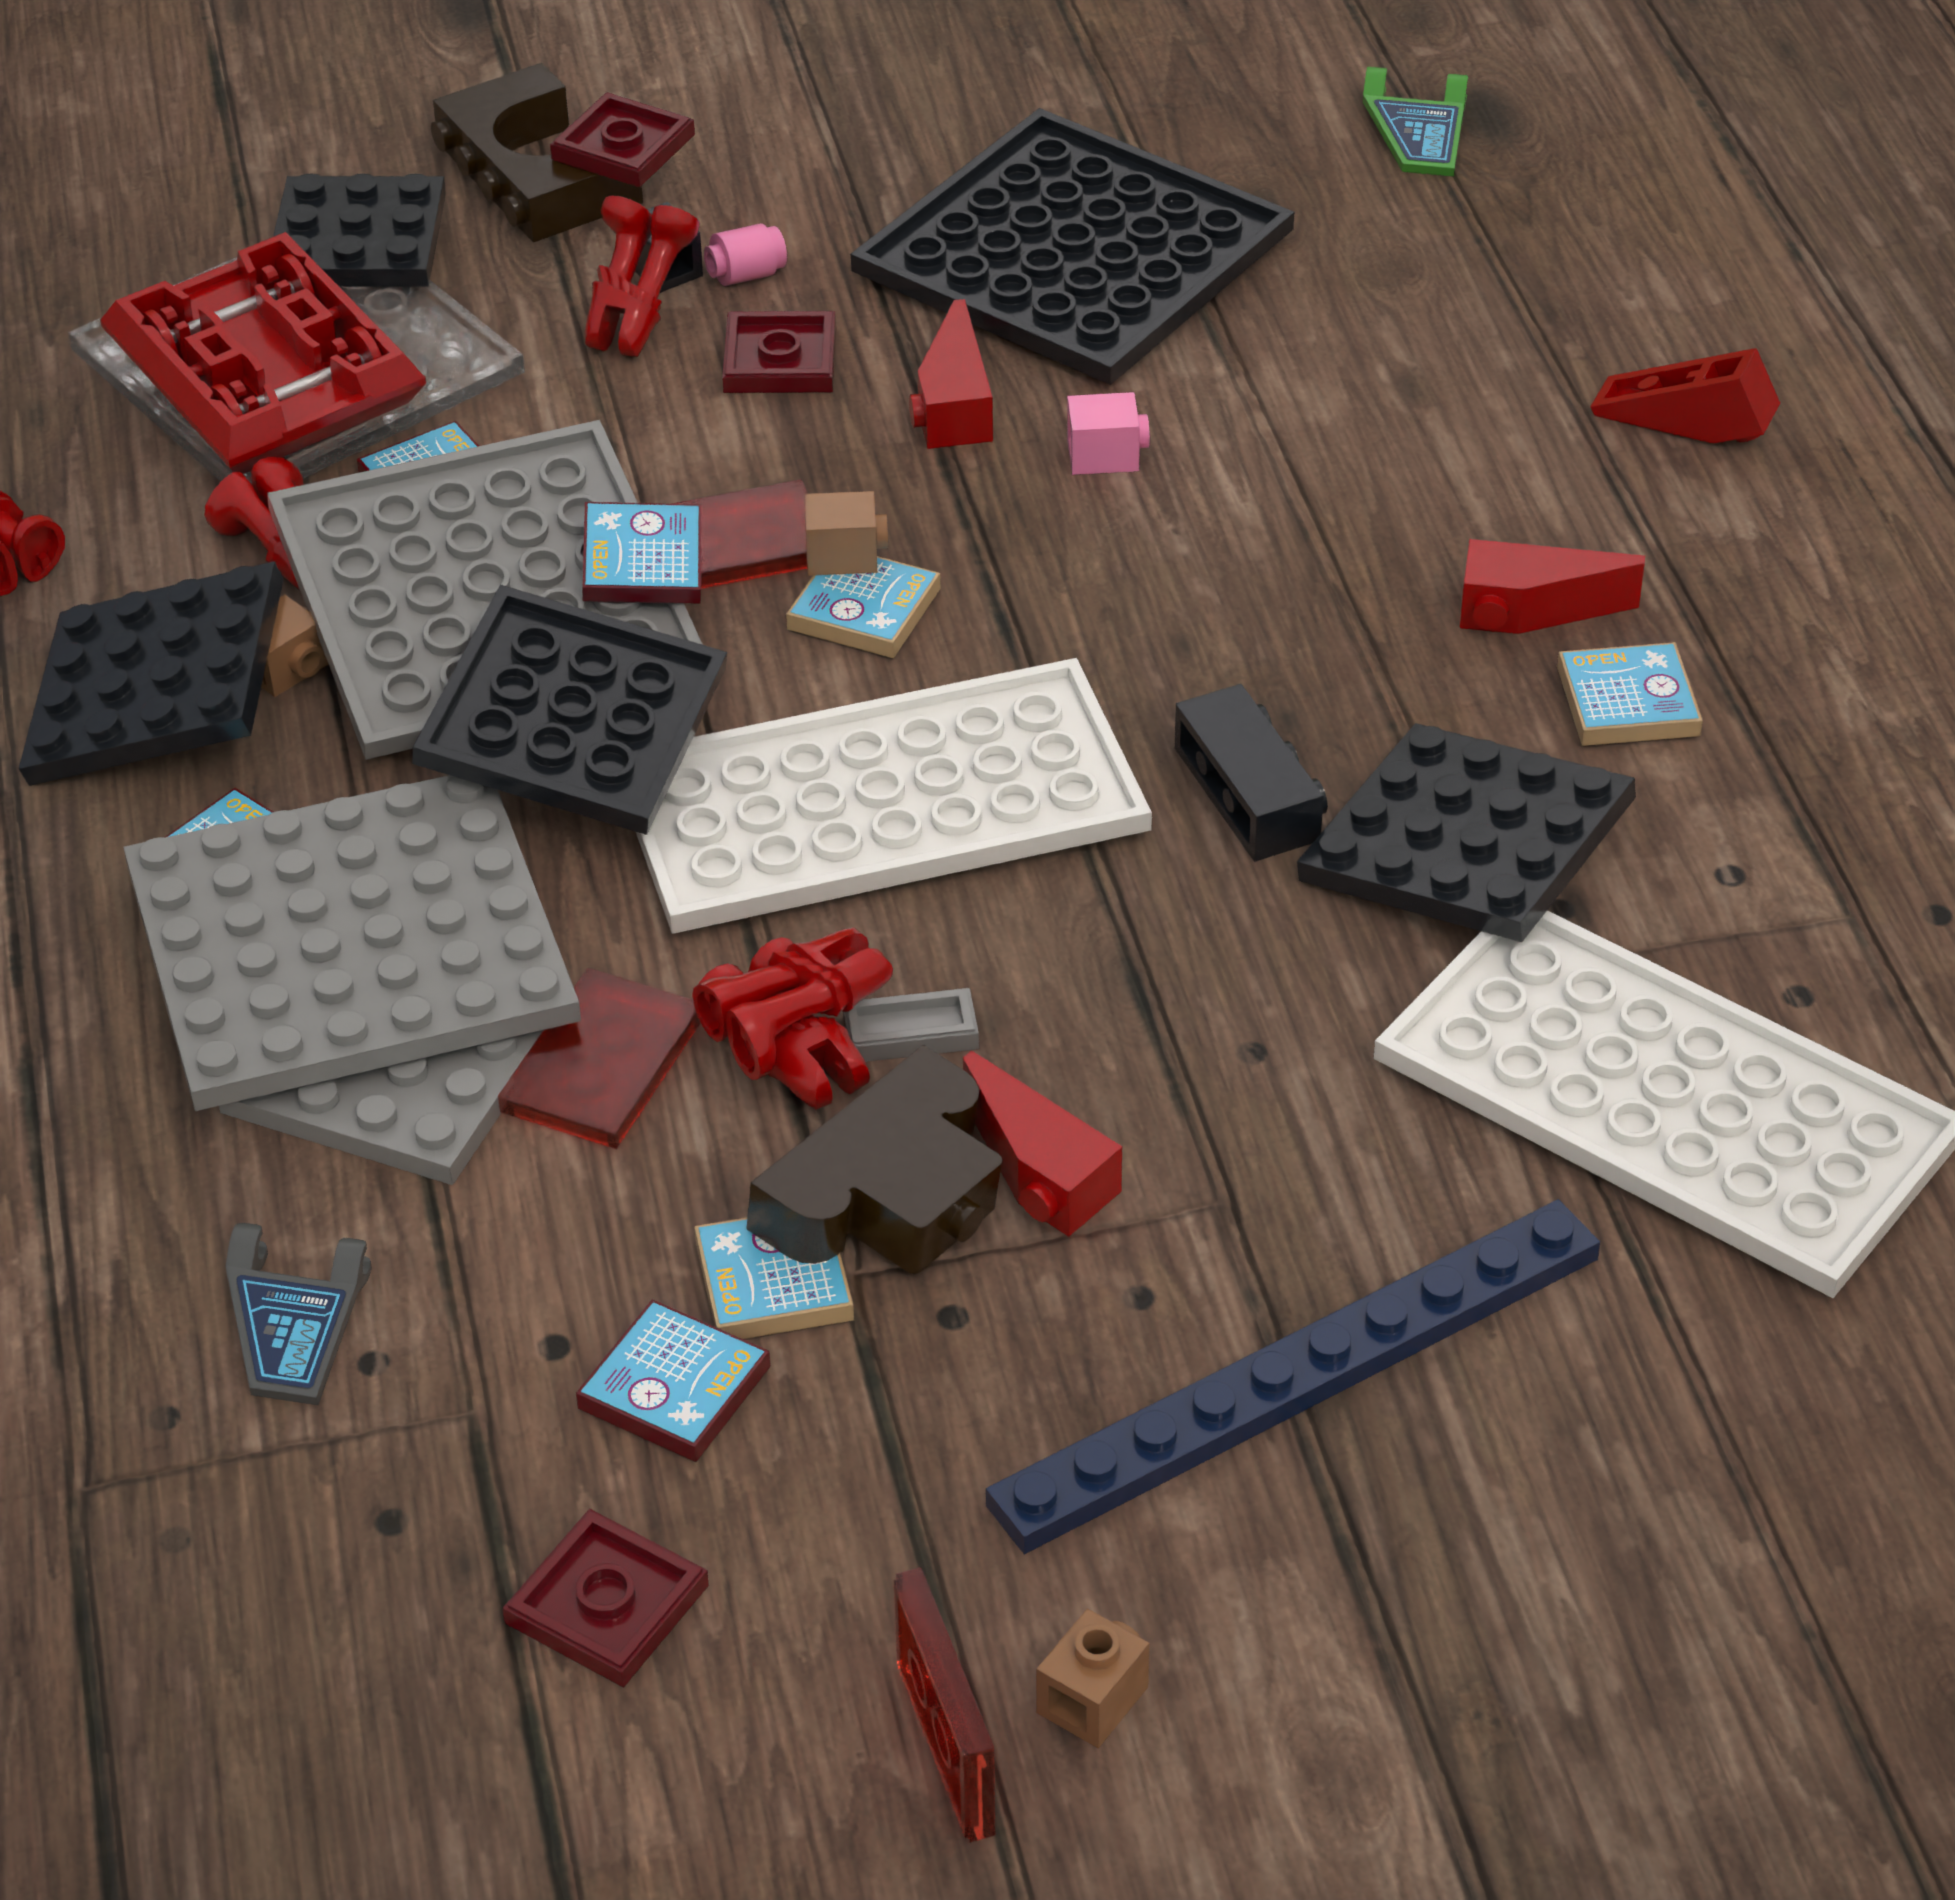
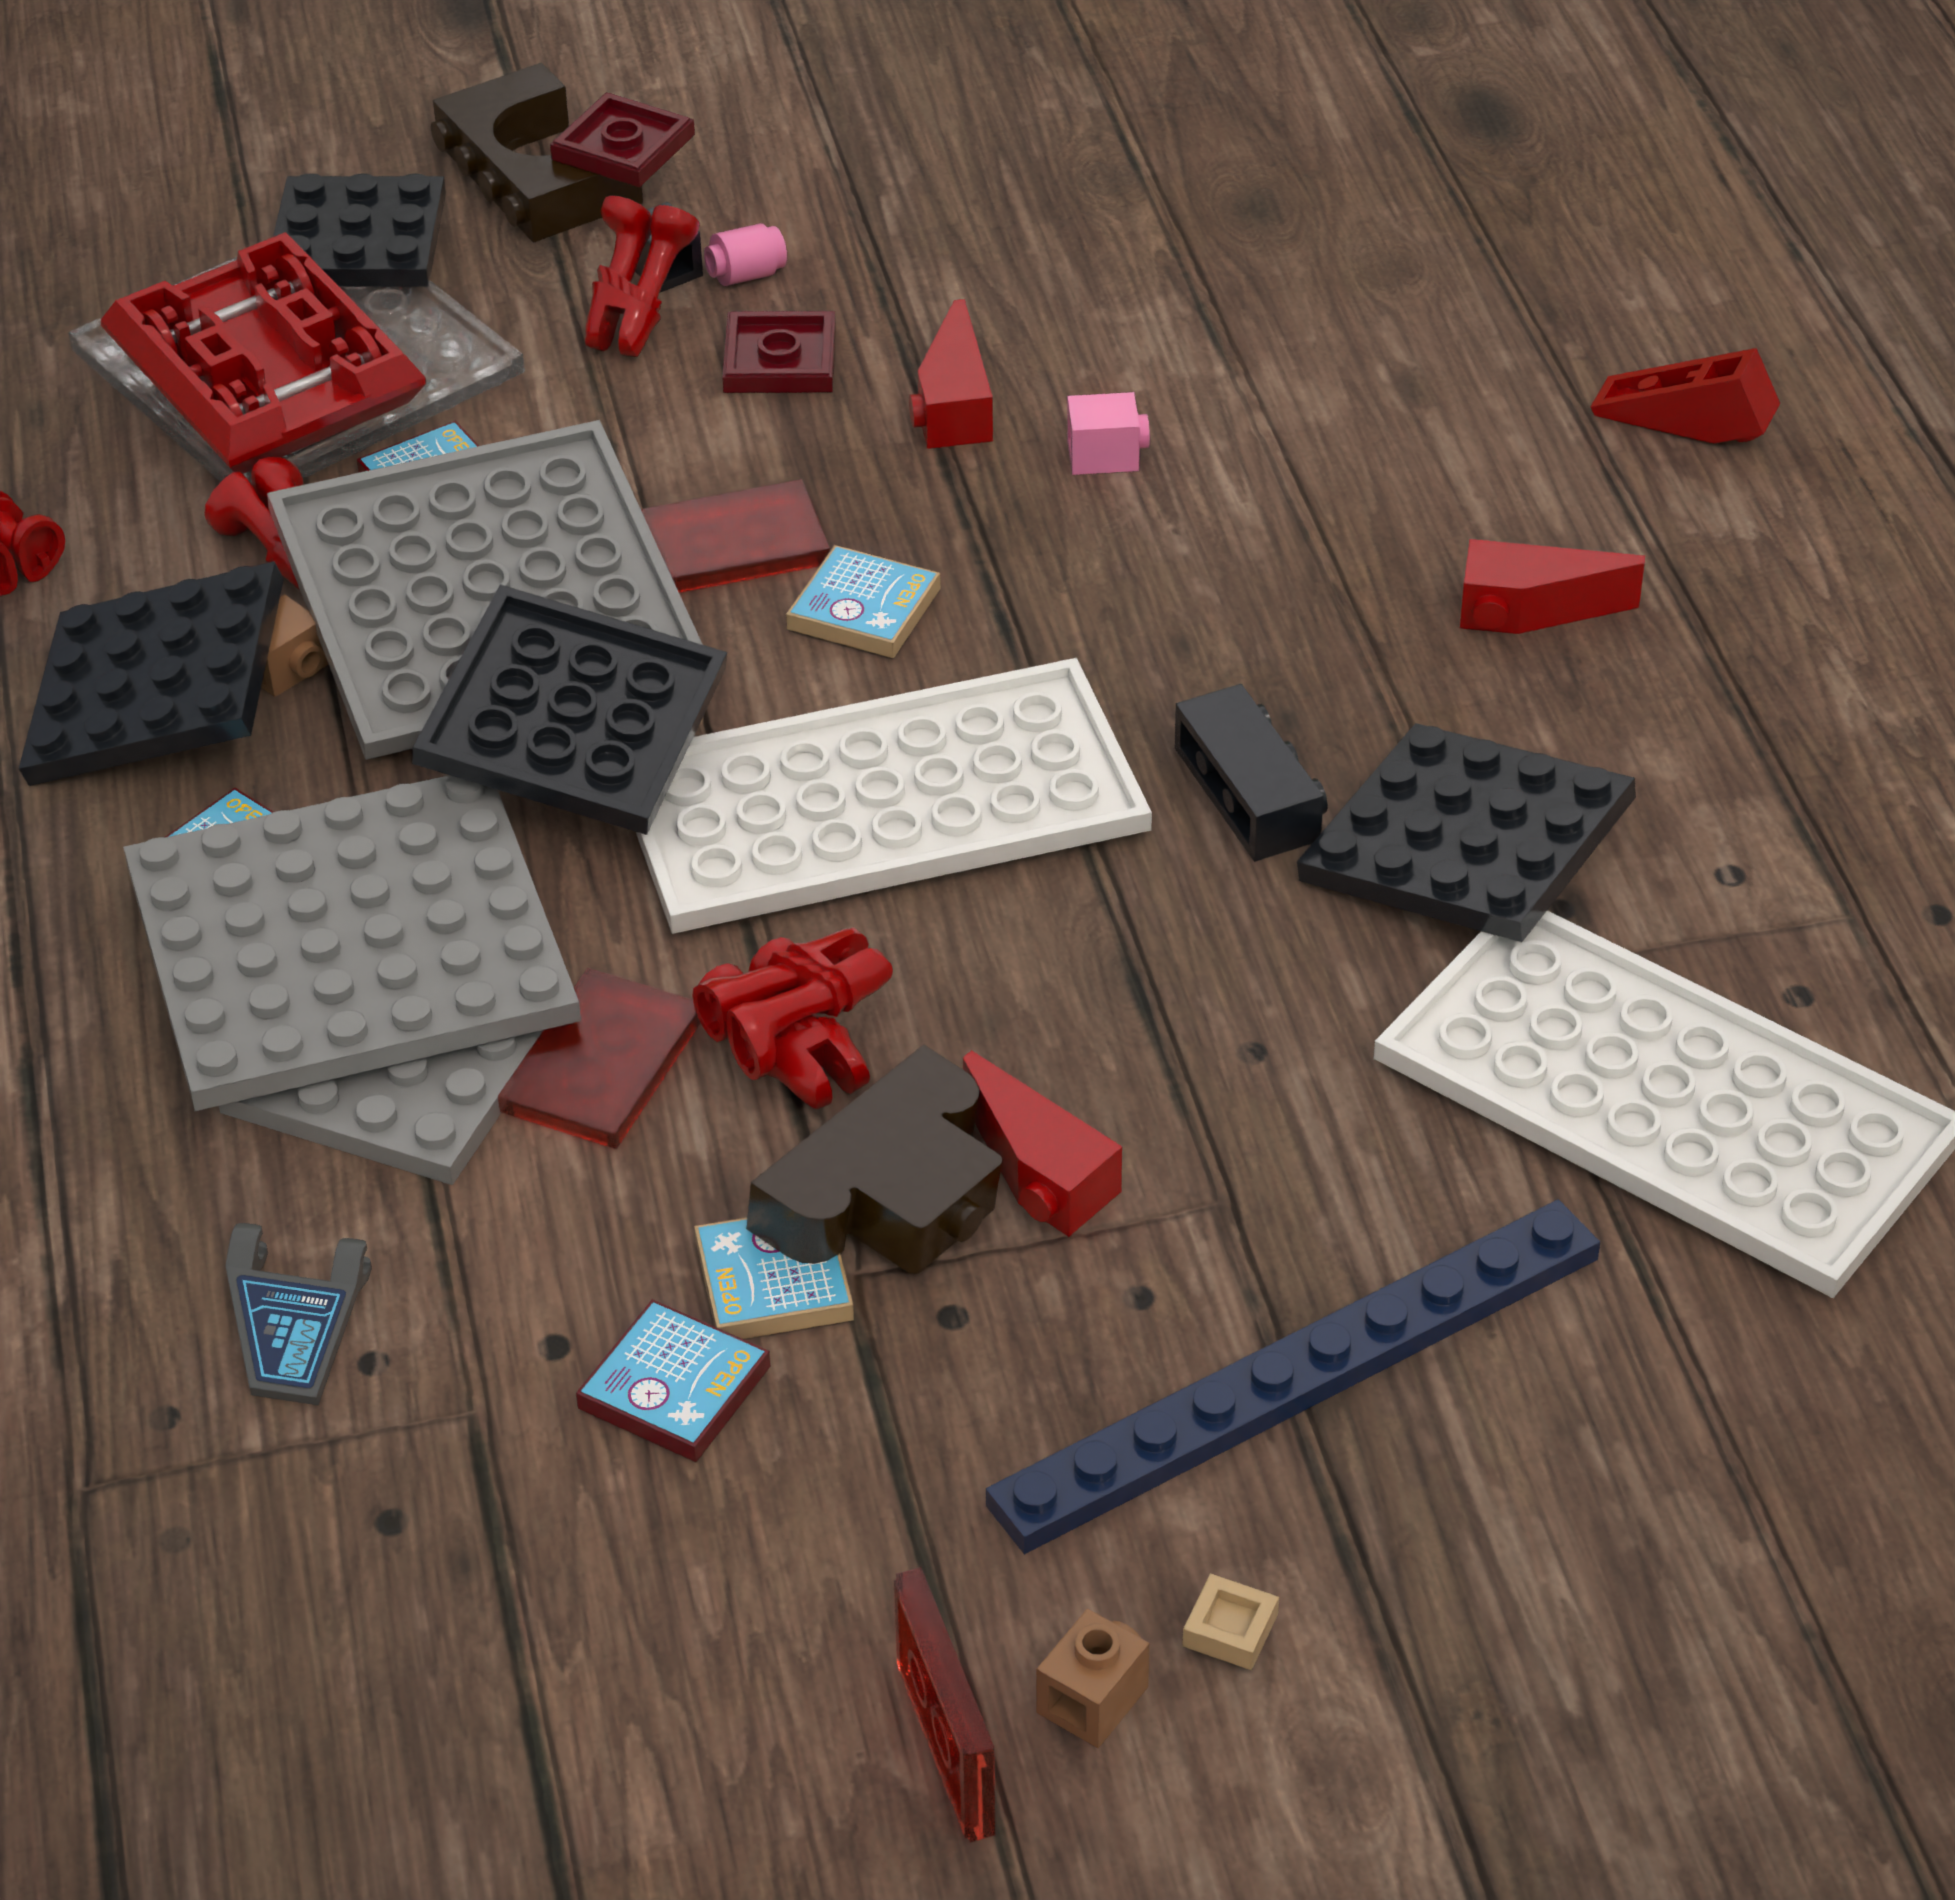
(606, 1597): dark red tile -> none
(642, 552): tile -> none
(843, 533): medium nougat brick -> none
(904, 1023): light grey tile -> none
(1074, 244): black plate -> none
(1230, 1621): none -> tan plate
(1418, 131): flag -> none
(1629, 694): tile -> none

